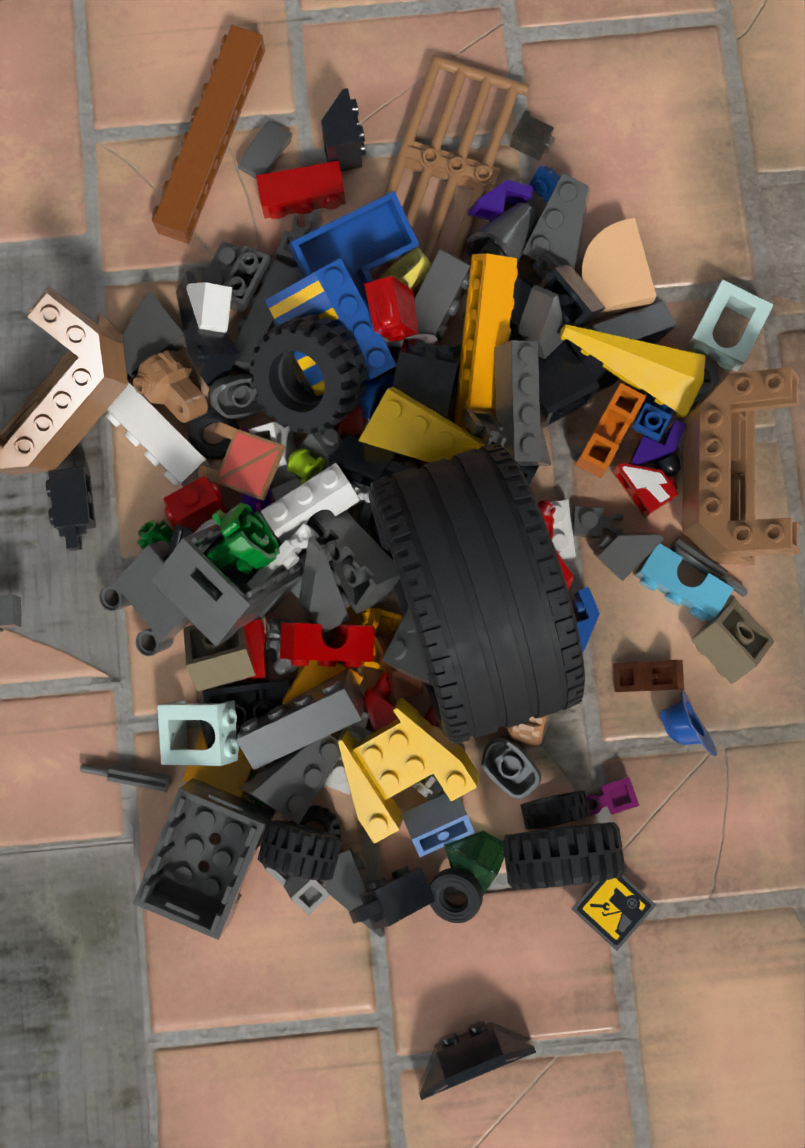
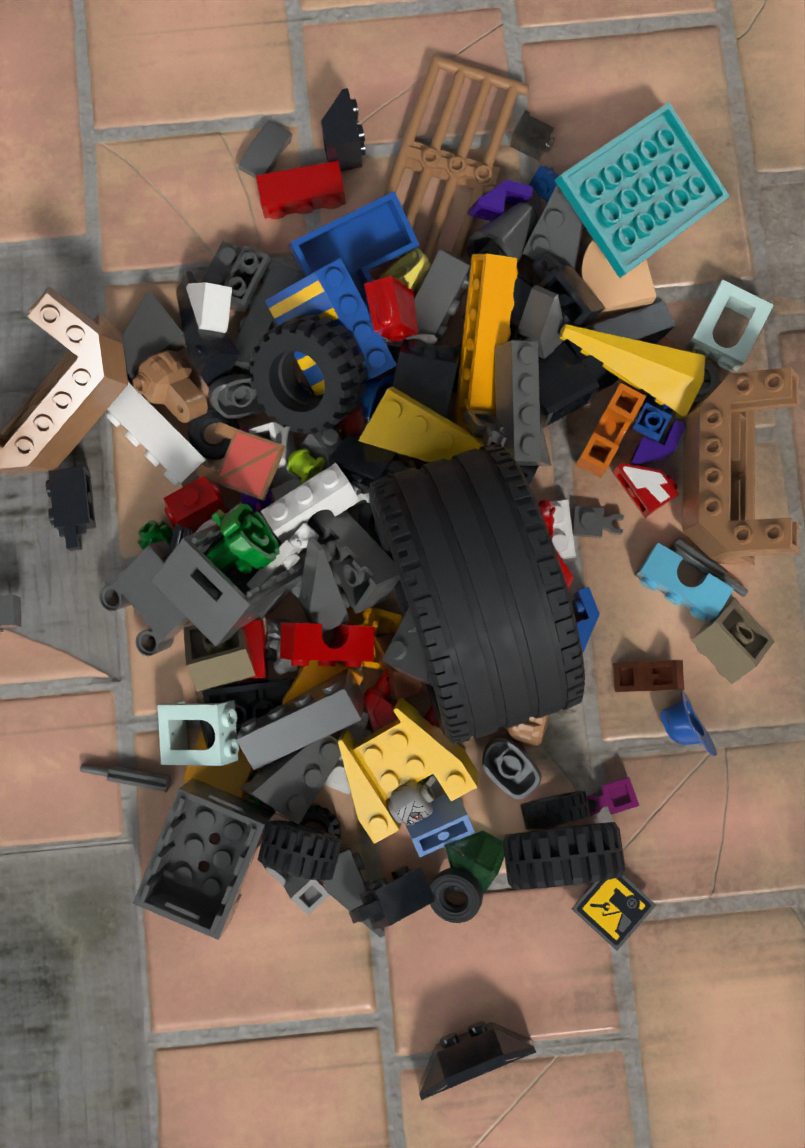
(209, 134): dark orange brick -> none
(283, 252): dark grey plate -> none
(411, 803): none -> light grey head
(625, 551): dark grey slope -> none
(642, 189): none -> teal plate
(669, 465): black hinge -> none

